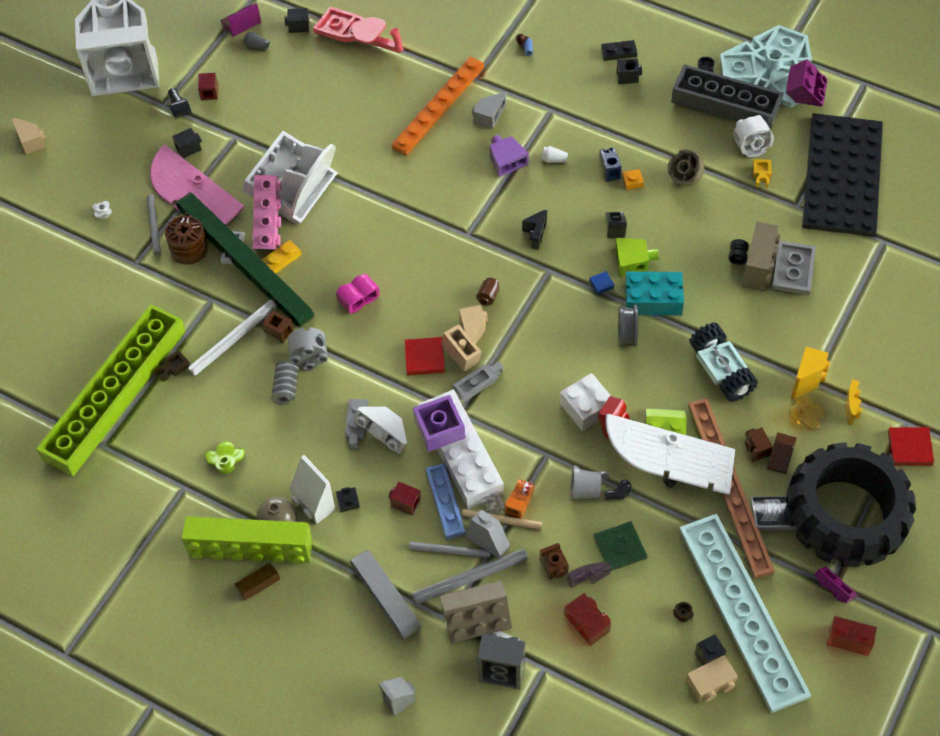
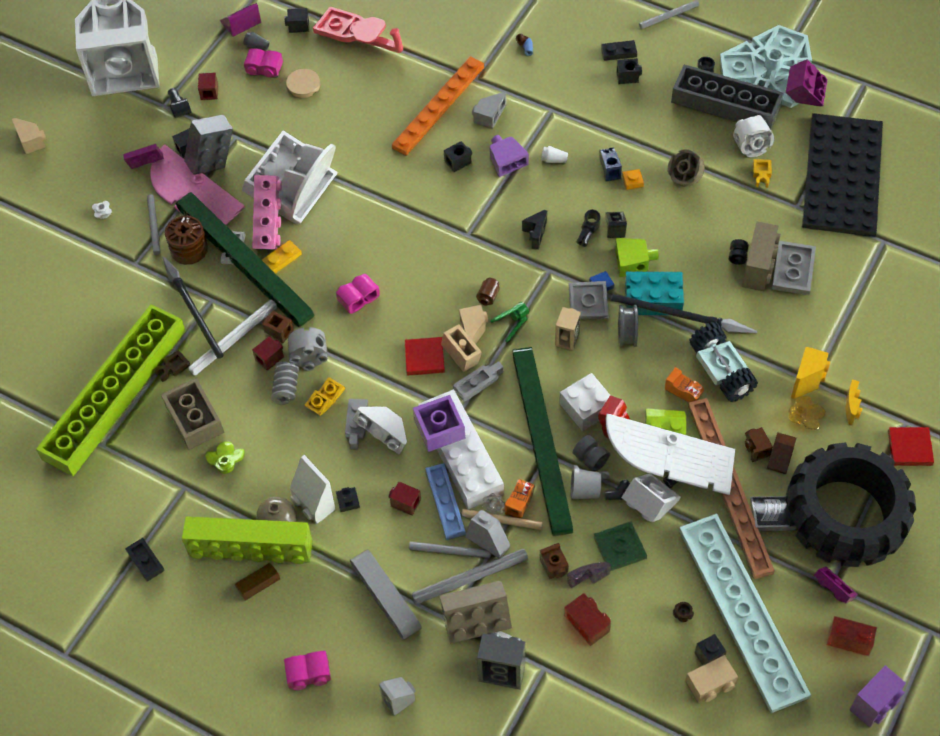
(143, 156): none -> magenta plate
(144, 559): none -> black plate
(174, 277): none -> black piece
(192, 413): none -> dark tan brick
(208, 144): none -> dark grey brick
(263, 62): none -> dark pink brick
(268, 353): none -> dark red brick
(303, 83): none -> tan tile
(307, 670): none -> dark pink brick
(326, 396): none -> yellow slope
(457, 156): none -> black brick
(517, 312): none -> green plant
(542, 442): none -> dark green beam
(567, 328): none -> tan brick
(589, 228): none -> black pin
(589, 299): none -> light grey tile
(589, 451): none -> dark grey wheel
(650, 497): none -> white slope
(669, 14): none -> light grey bar
(683, 386): none -> orange leg
(726, 324): none -> black piece
(878, 697): none -> medium lavender brick

